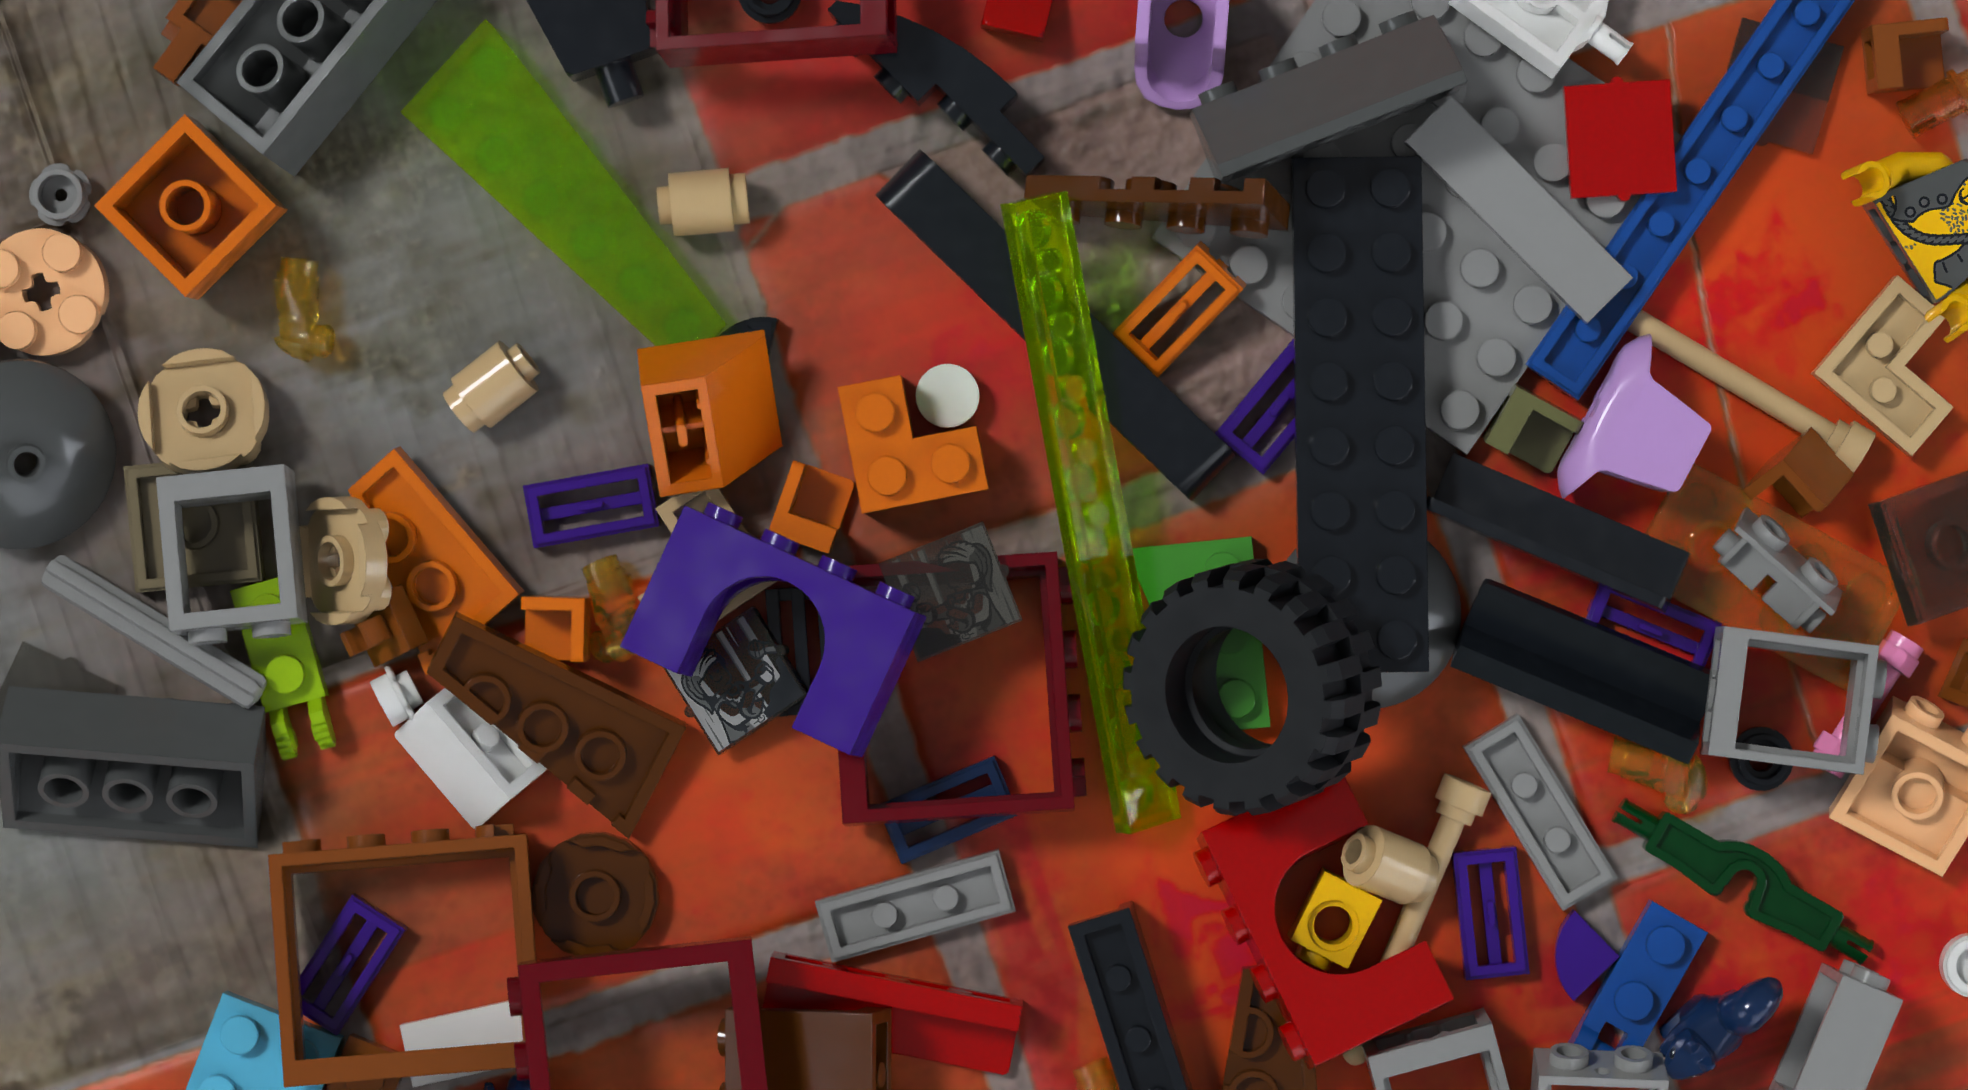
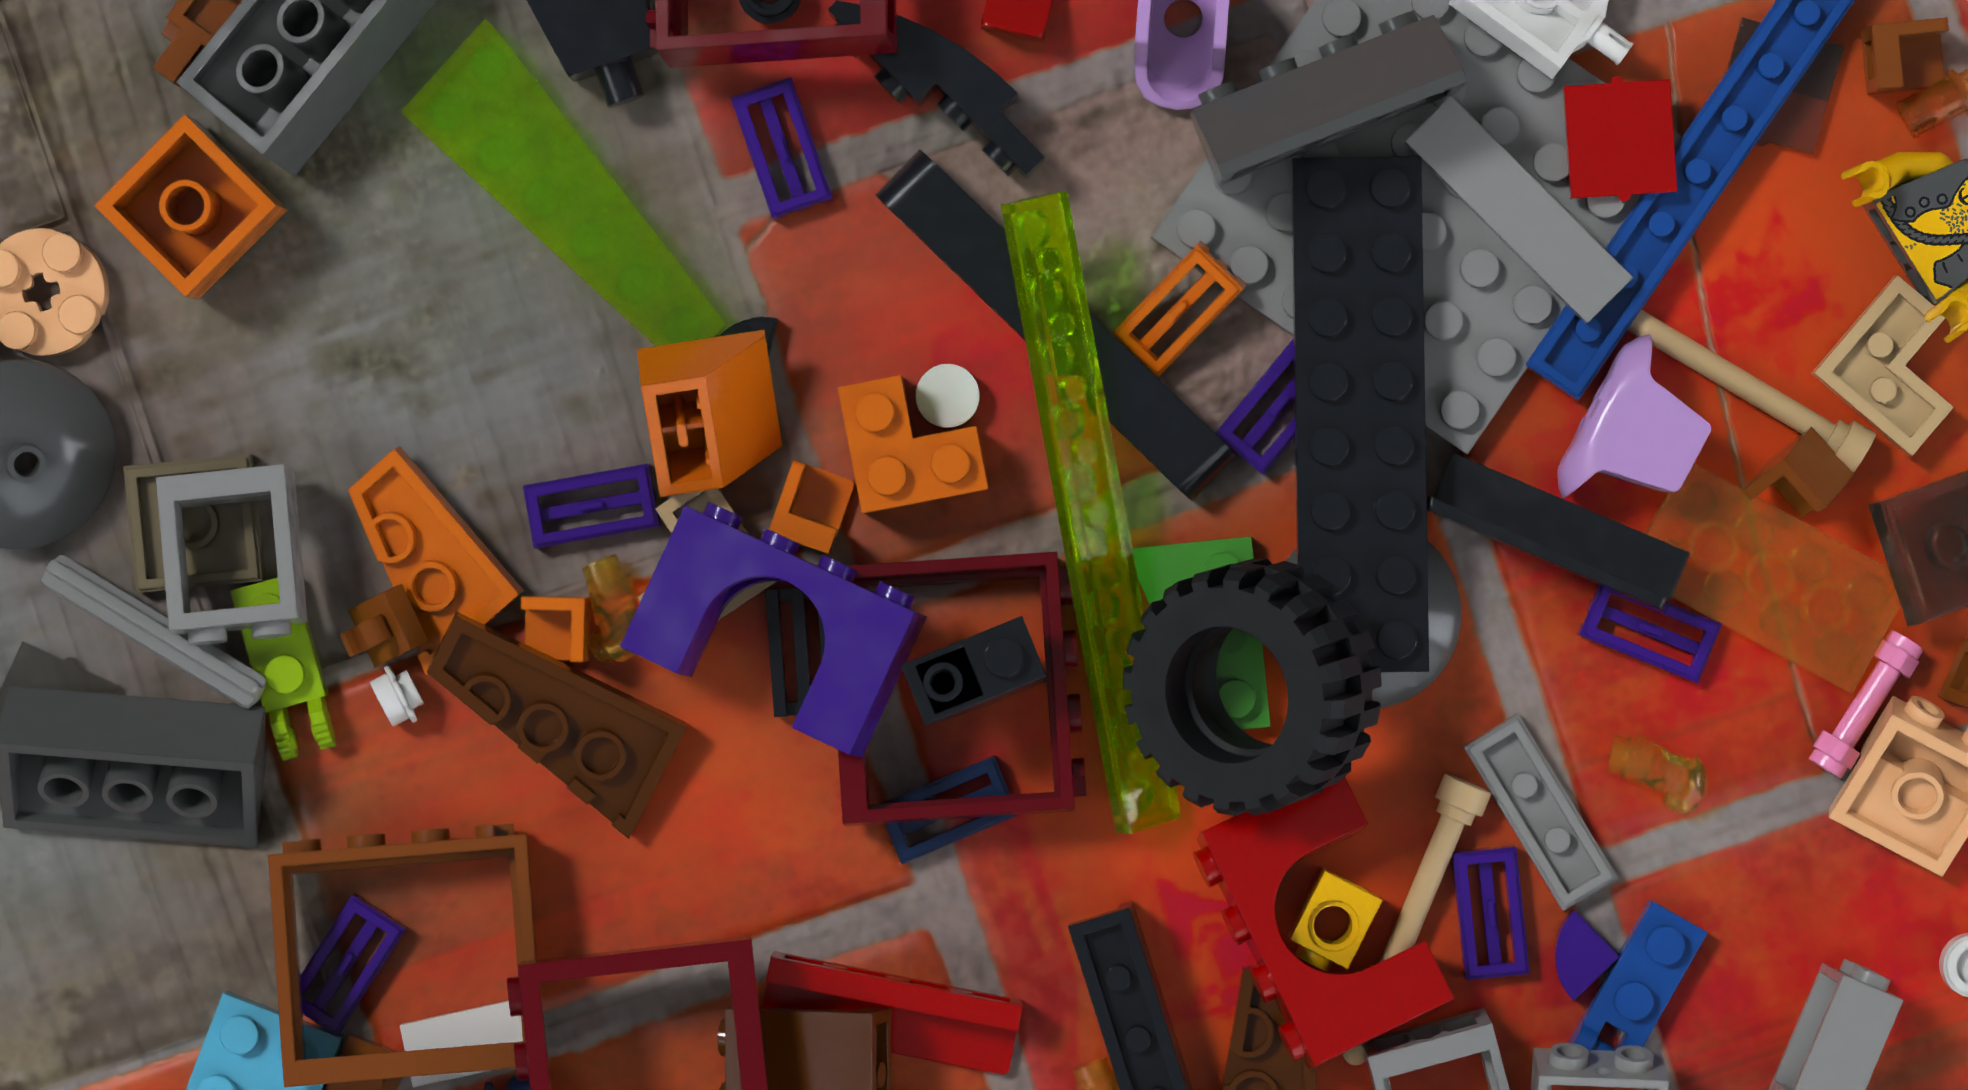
(44, 189): light grey plate -> none
(230, 386): tan plate -> none
(298, 308): clear yellow arm -> none
(358, 536): tan plate -> none
(467, 757): white panel -> none
(492, 386): tan brick -> none
(595, 894): reddish brown tile -> none
(703, 201): tan brick -> none
(740, 682): piece -> none
(799, 199): none -> dark purple tile
(915, 905): light grey tile -> none
(956, 587): clear smoke piece -> none
(975, 672): none -> black slope
(1188, 211): reddish brown wing -> none
(1389, 865): tan brick -> none
(1532, 428): olive panel -> none
(1583, 670): black panel -> none
(1715, 1026): dark blue animal -> none
(1725, 688): light grey window -> none
(1772, 775): black plate -> none
(1772, 895): dark green piece -> none
(1799, 584): light grey hinge -> none

